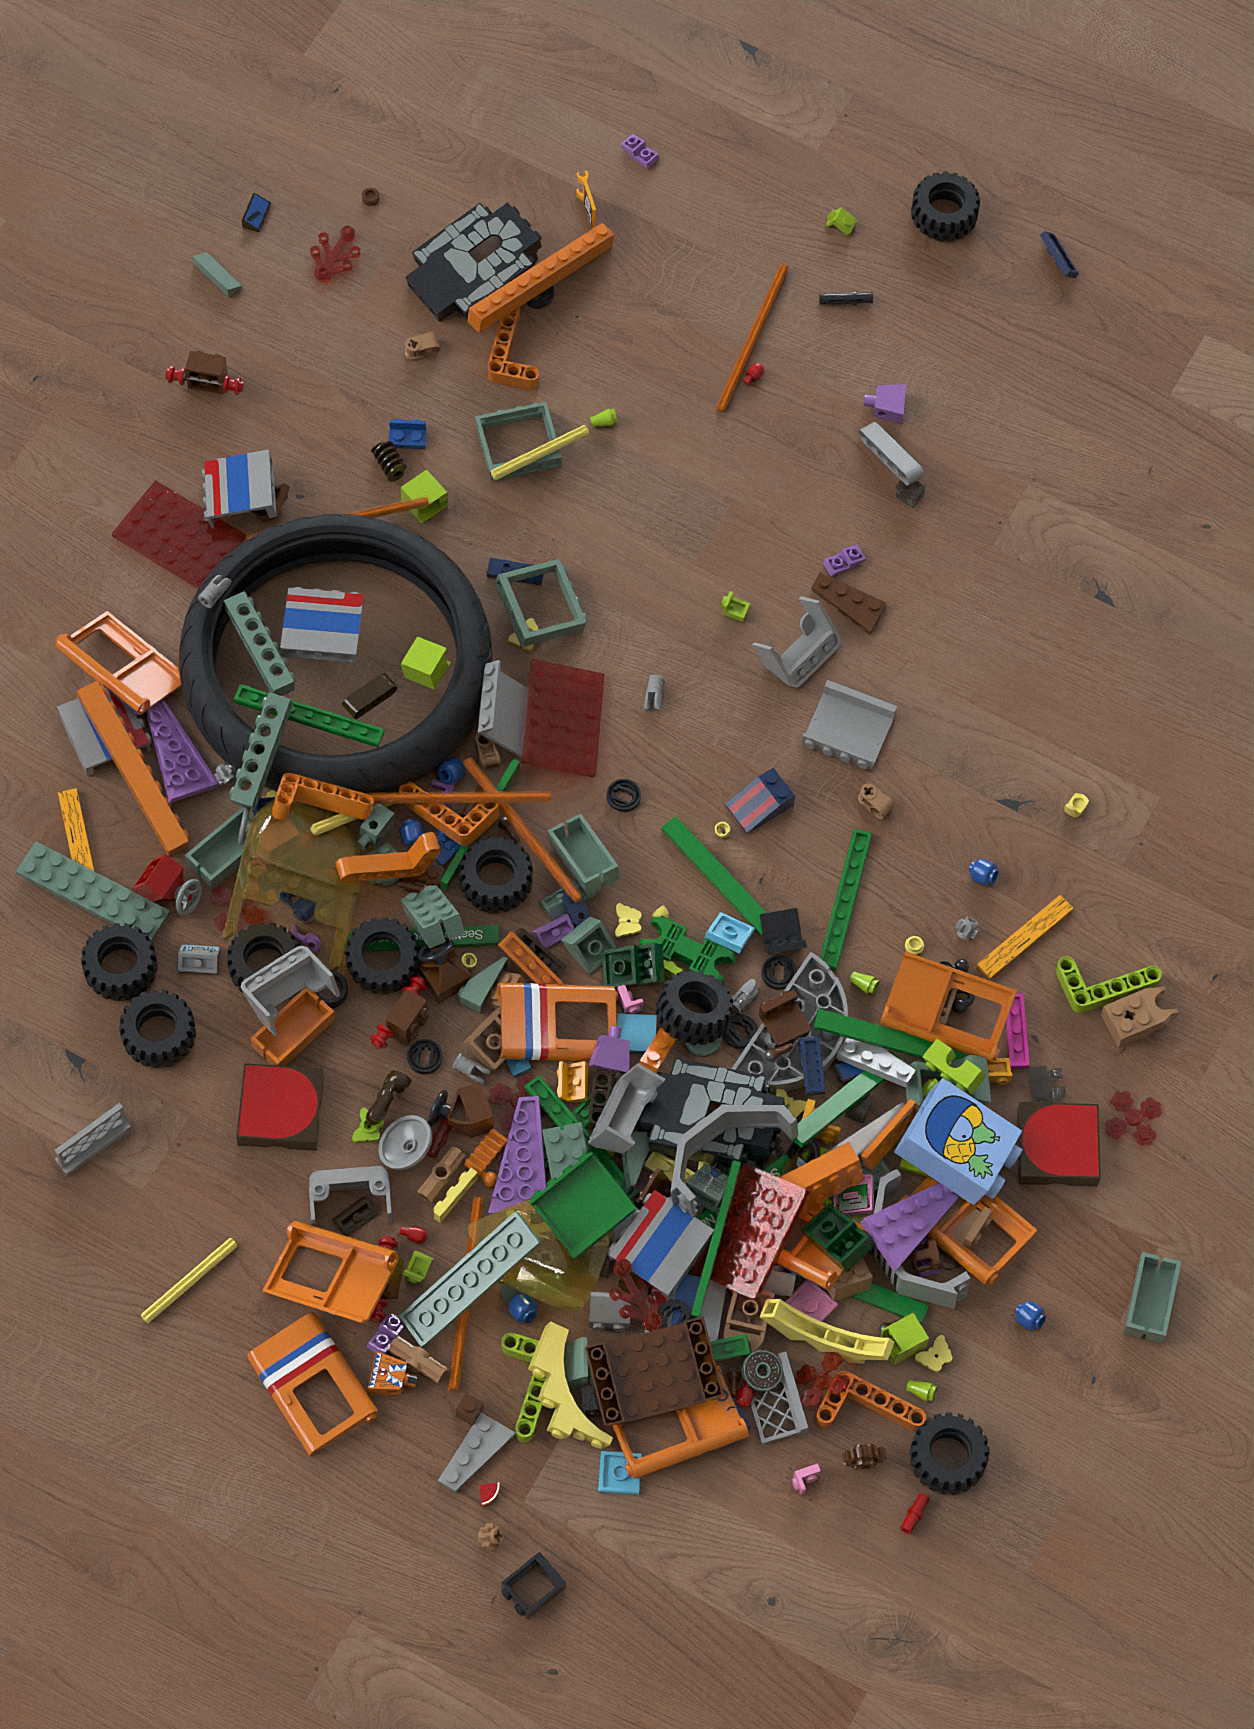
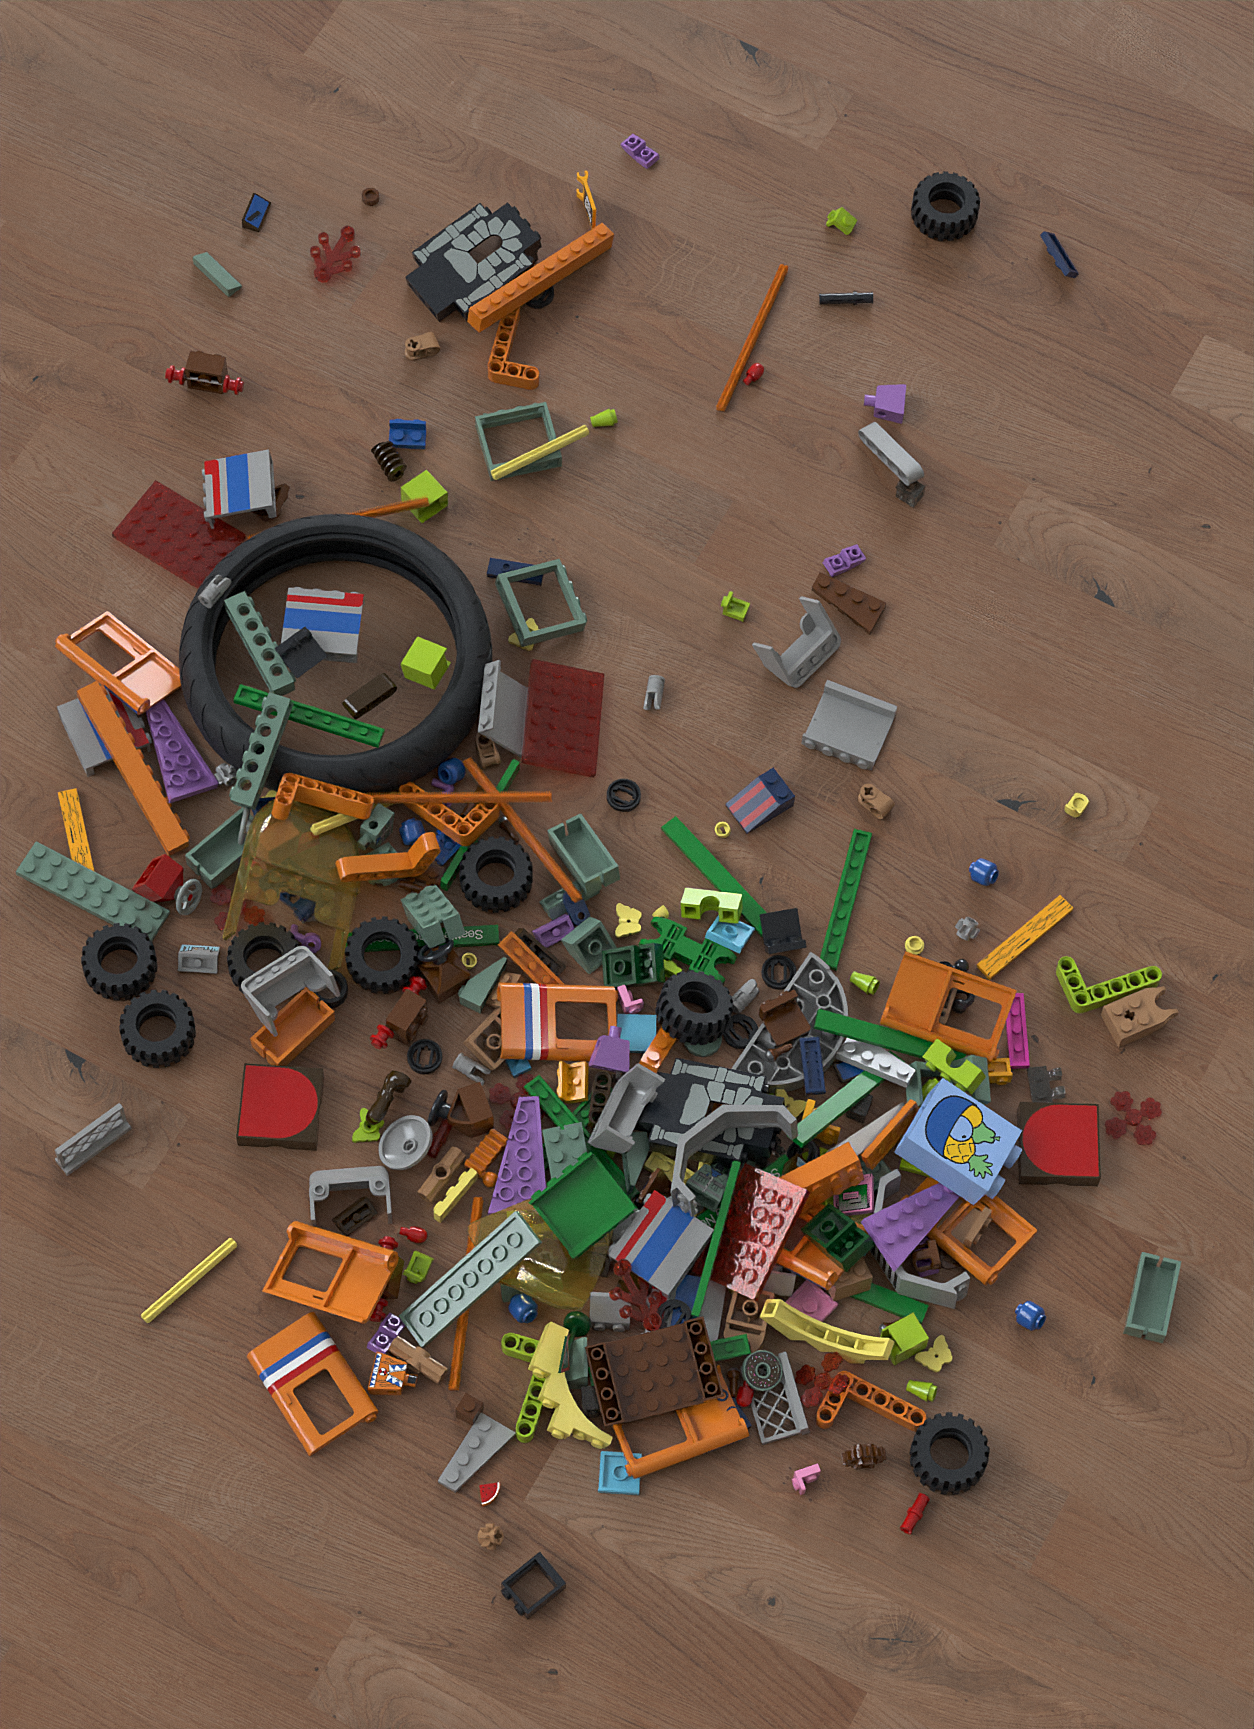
(301, 652): none -> black hinge
(578, 1326): none -> dark green piece
(698, 901): none -> lime arch

